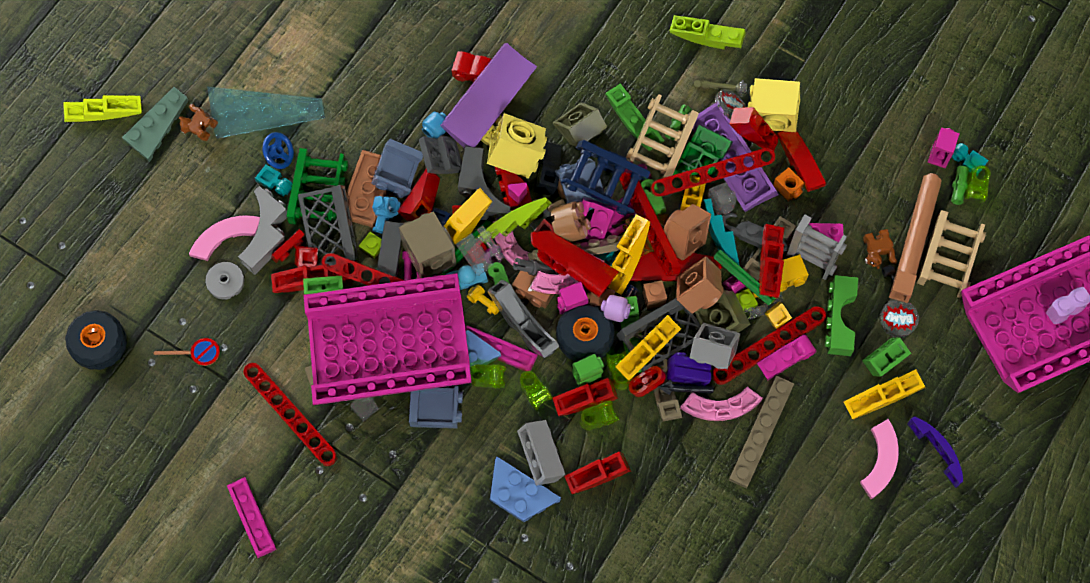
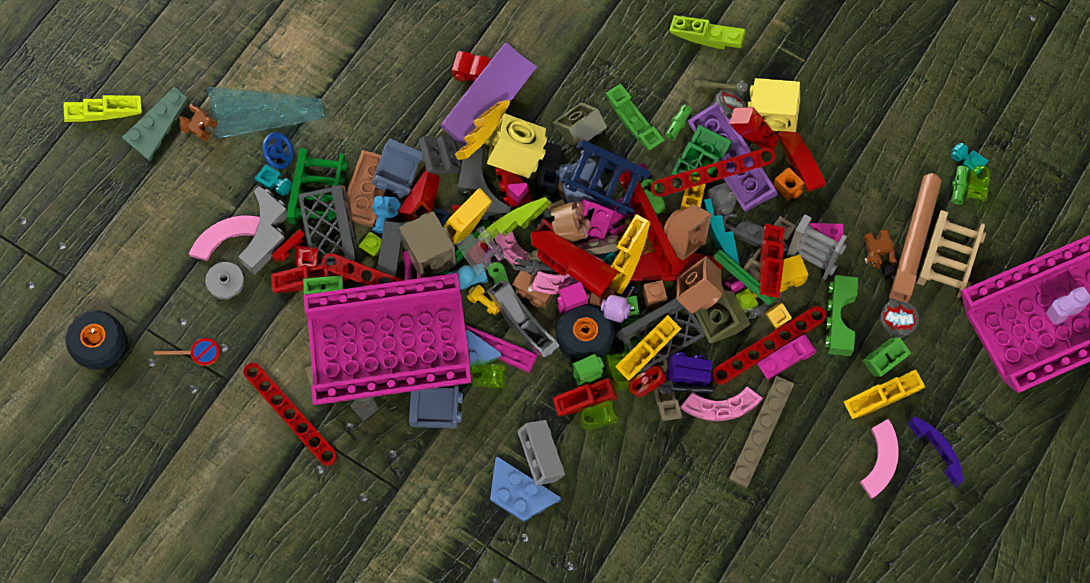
(251, 517): dark pink tile -> none
(432, 123): dark azure head -> none
(485, 127): none -> yellow slope
(535, 393): clear neon green piece -> none
(597, 473): red slope -> none
(681, 137): tan fence -> none
(714, 346): light grey brick -> none
(943, 147): dark pink brick -> none

